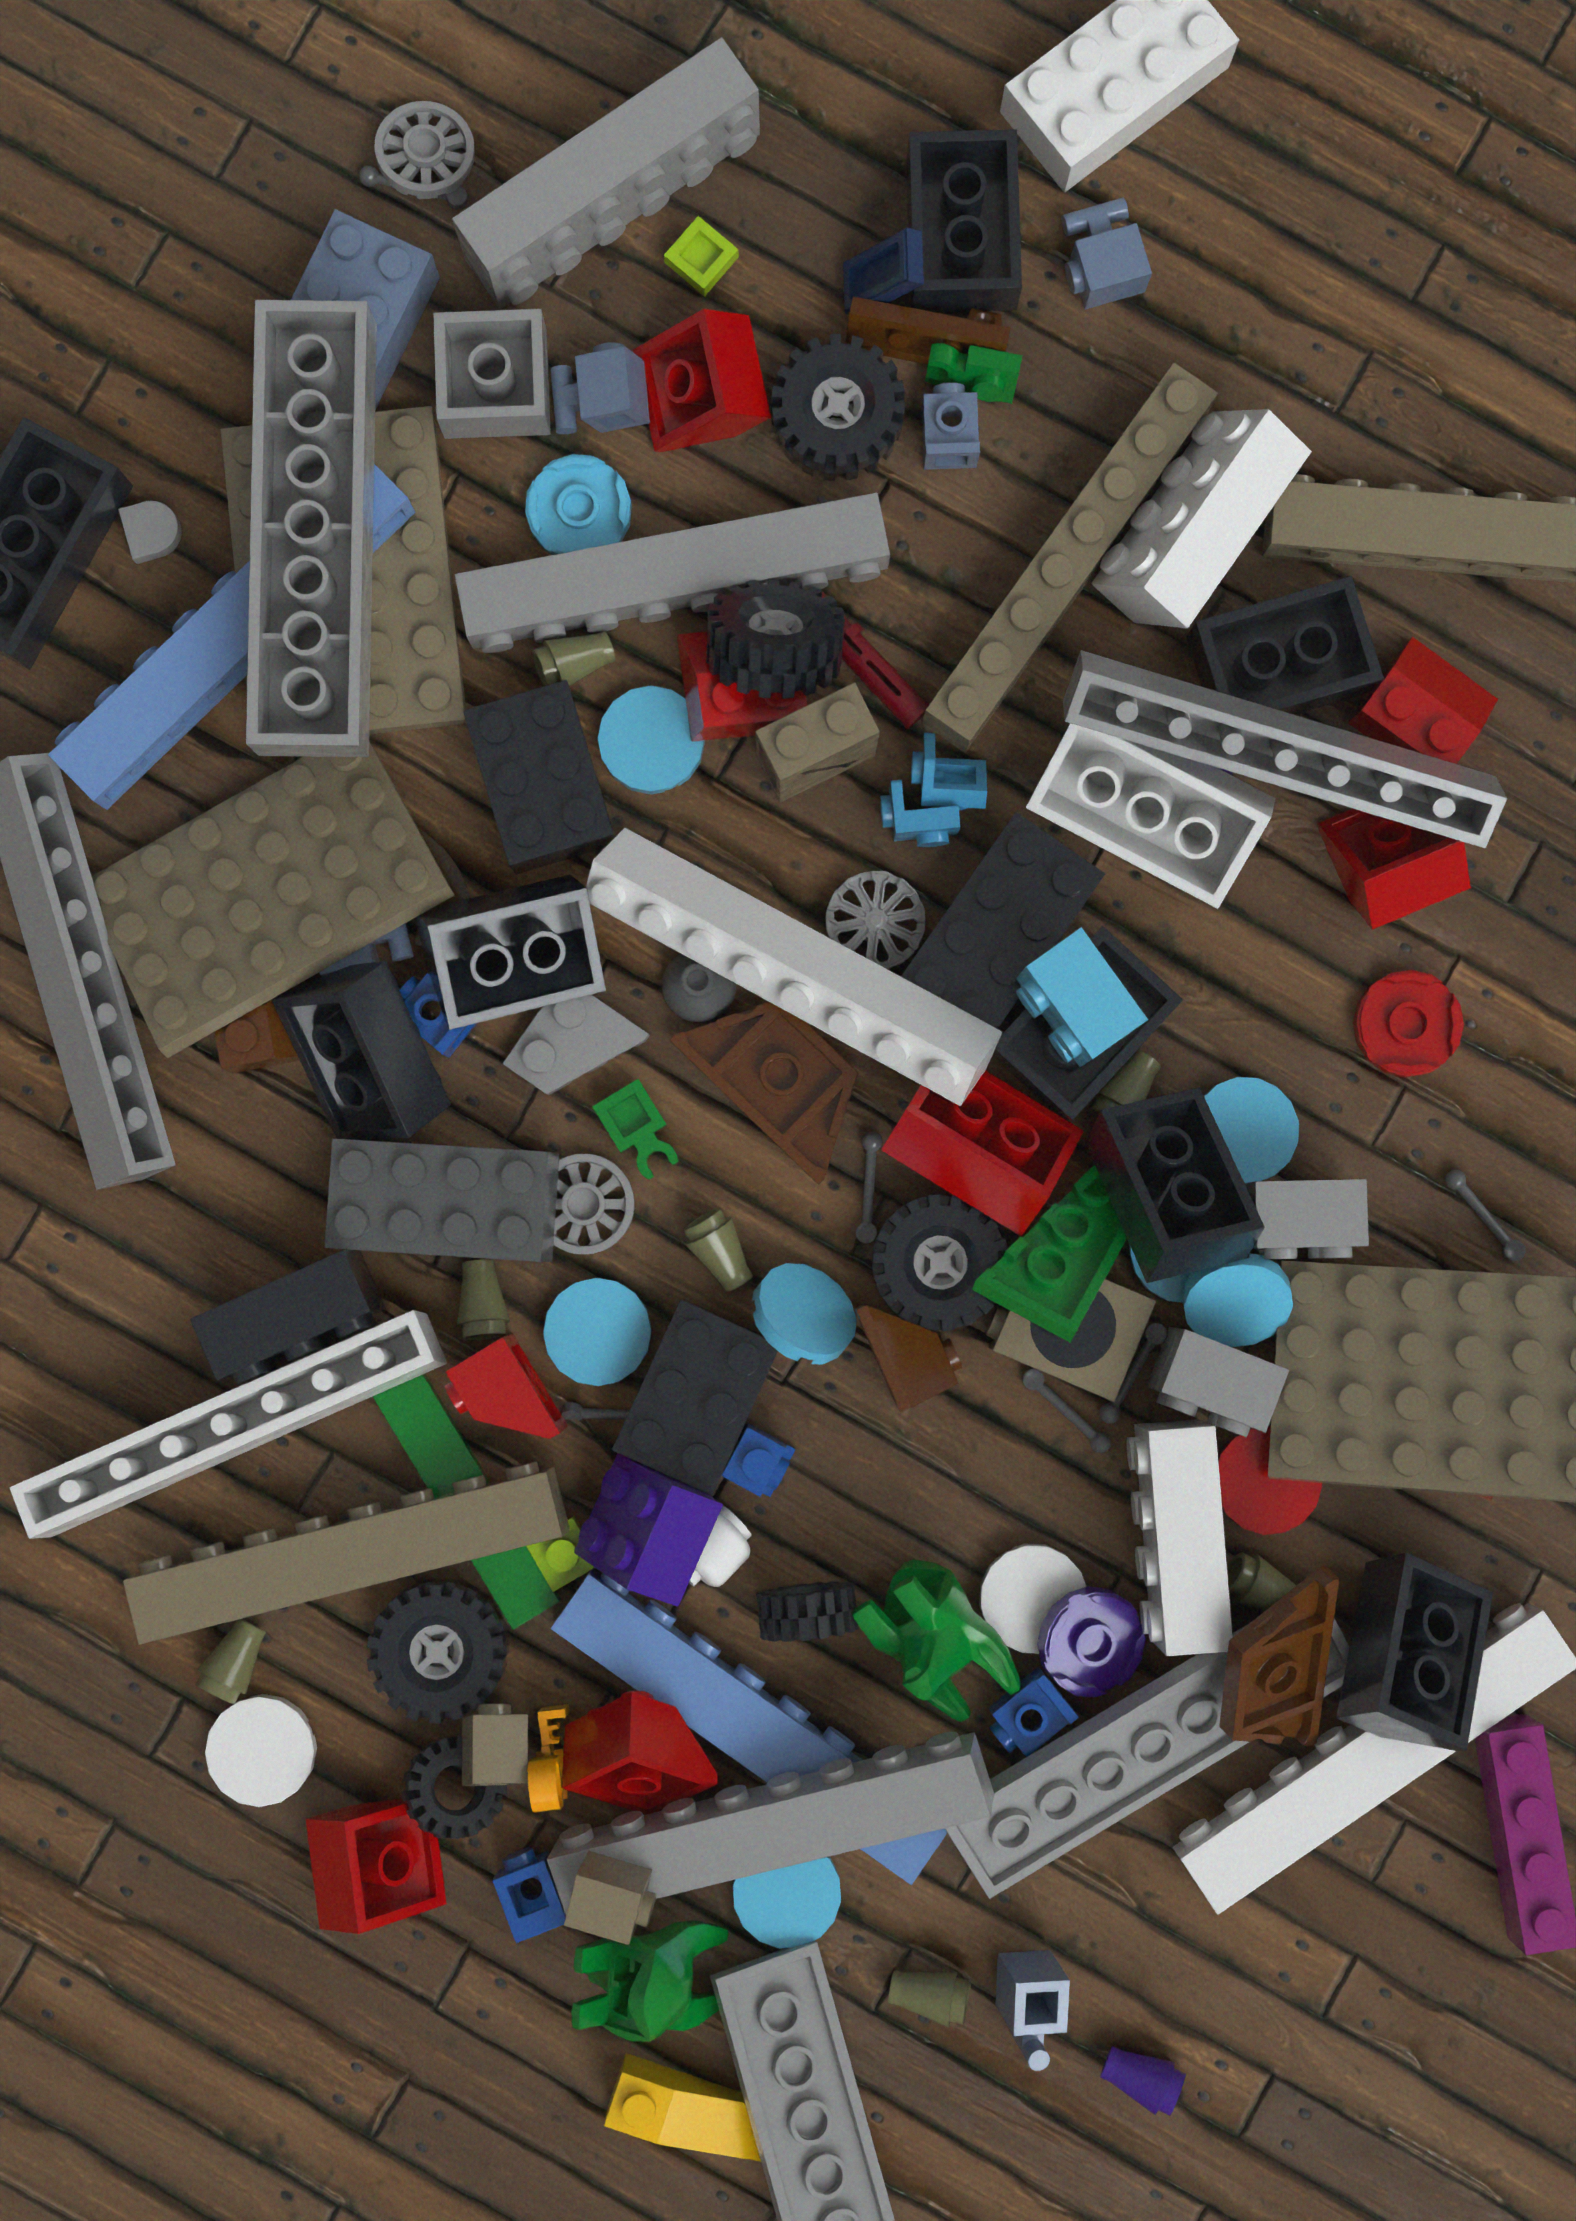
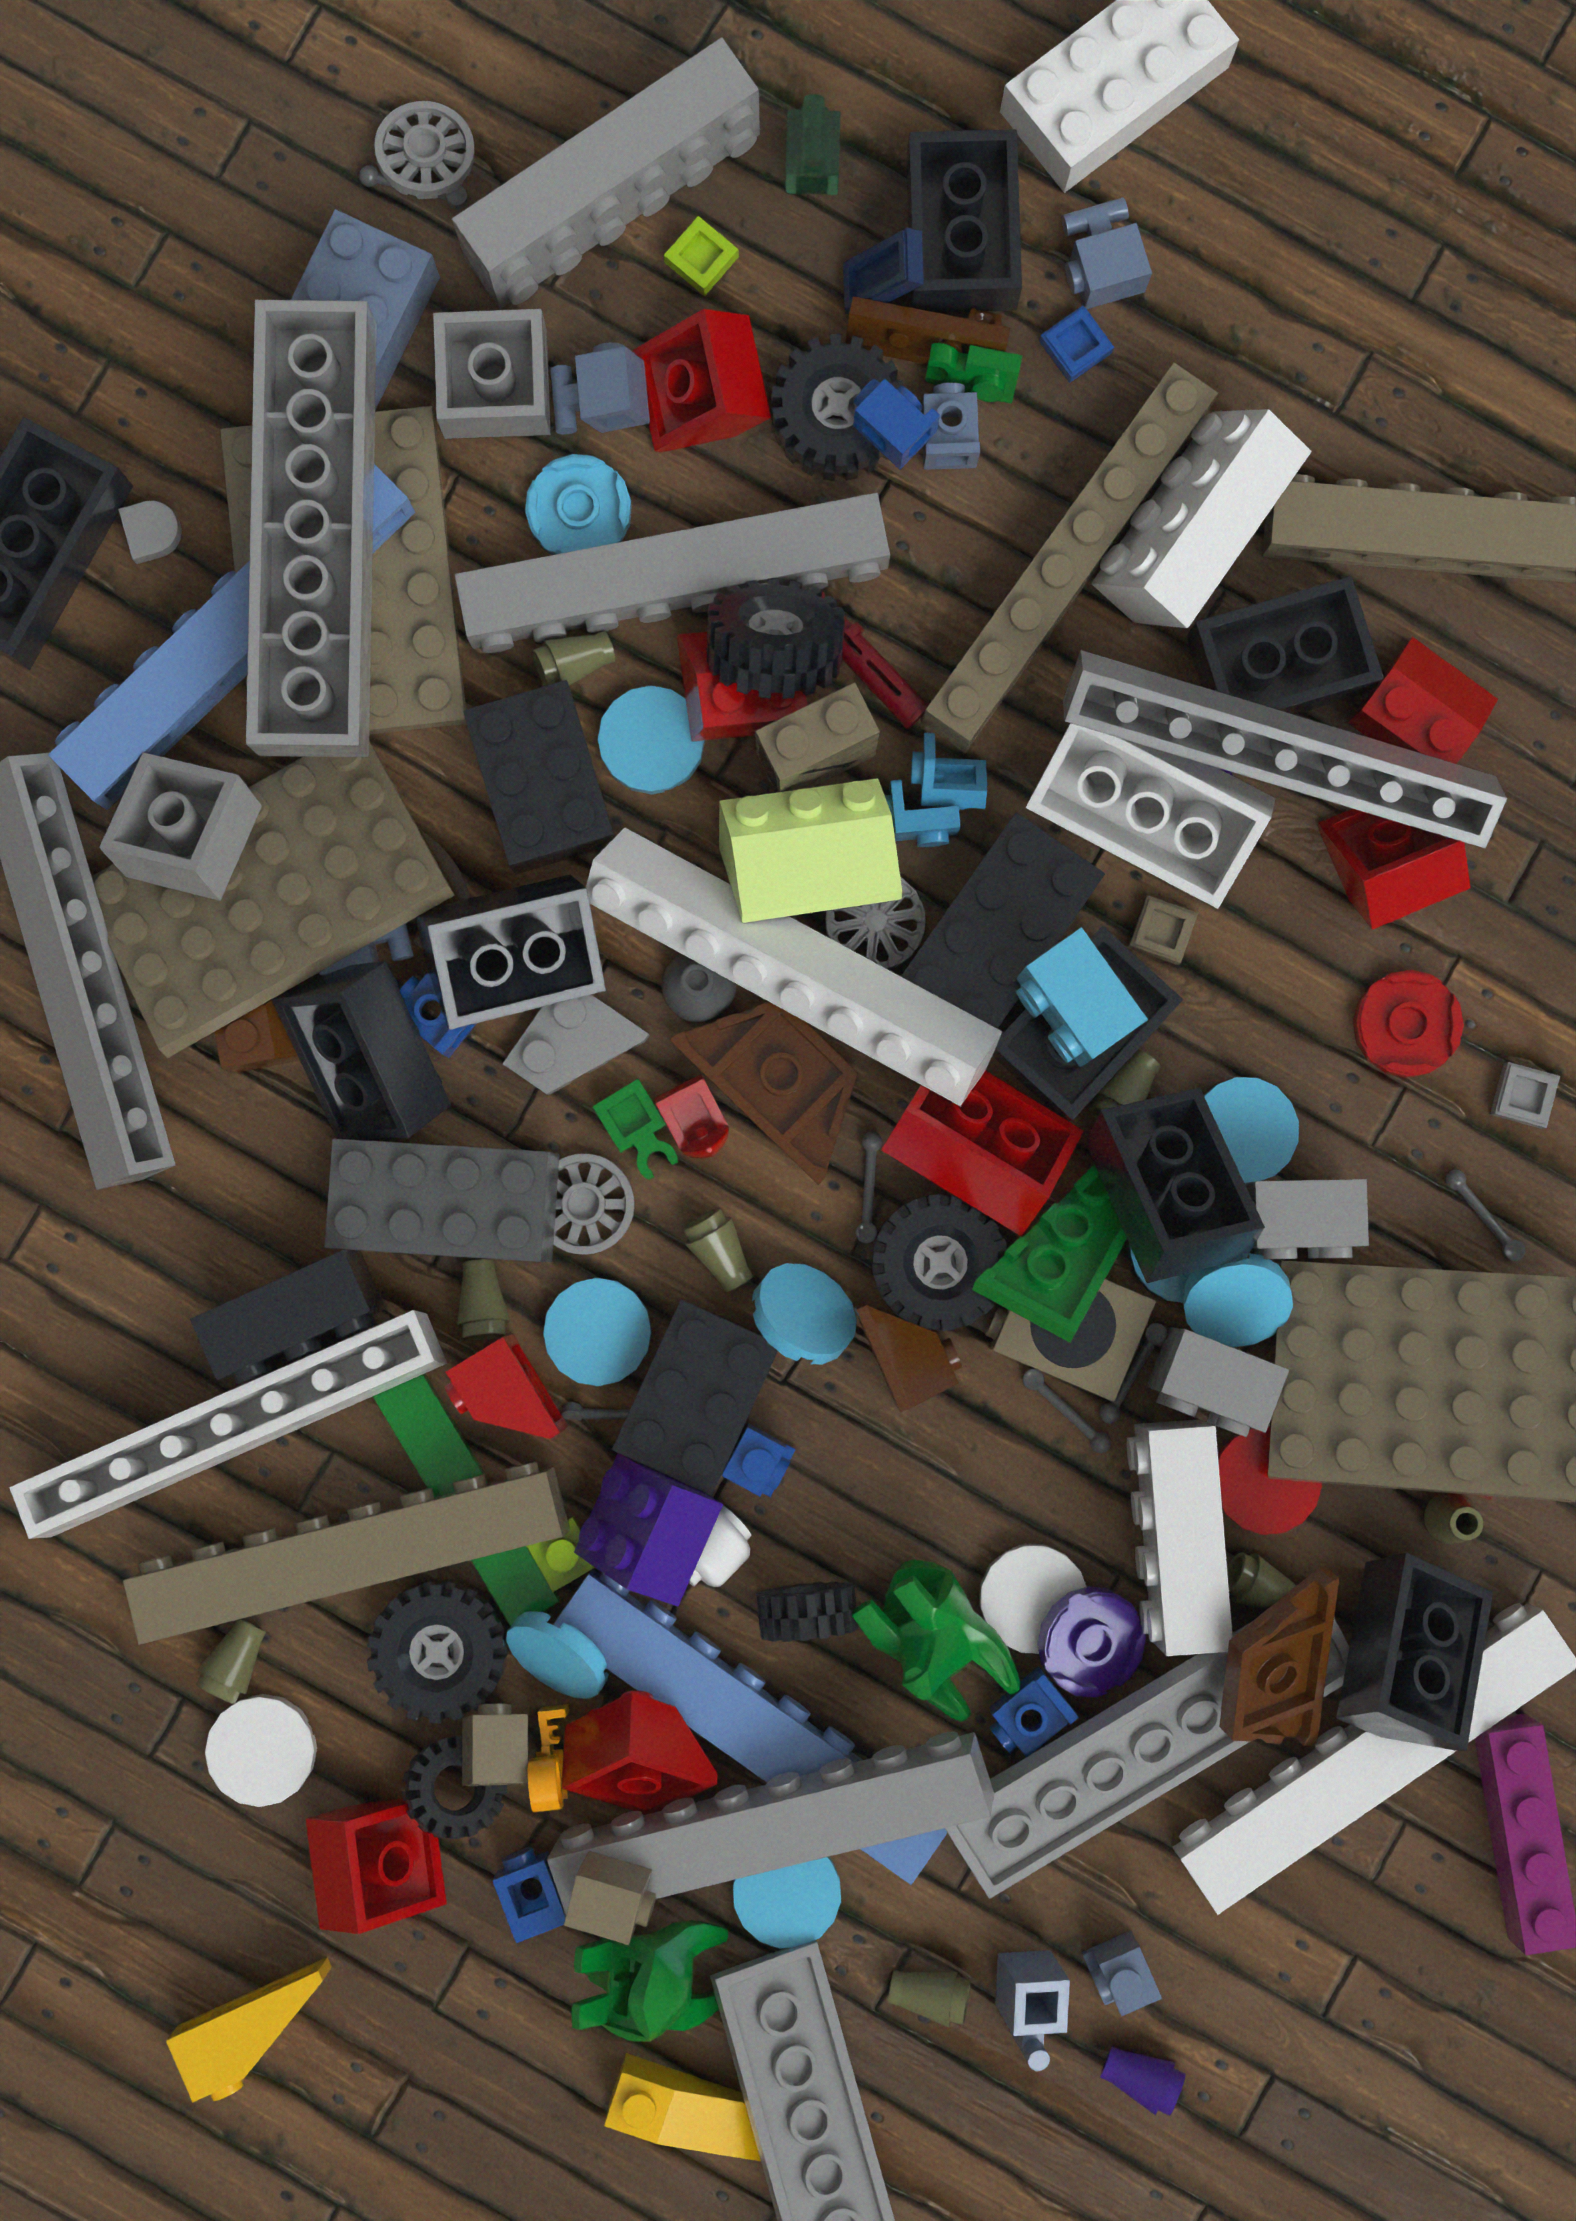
(181, 826): none -> light grey brick
(228, 2041): none -> yellow slope
(557, 1656): none -> medium azure tile
(694, 1118): none -> red plate
(809, 850): none -> yellowish green slope
(813, 148): none -> clear green brick
(893, 420): none -> blue brick
(1076, 344): none -> blue tile
(1122, 1973): none -> sand blue brick
(1162, 930): none -> dark tan tile
(1442, 1514): none -> olive cone
(1525, 1095): none -> light grey tile

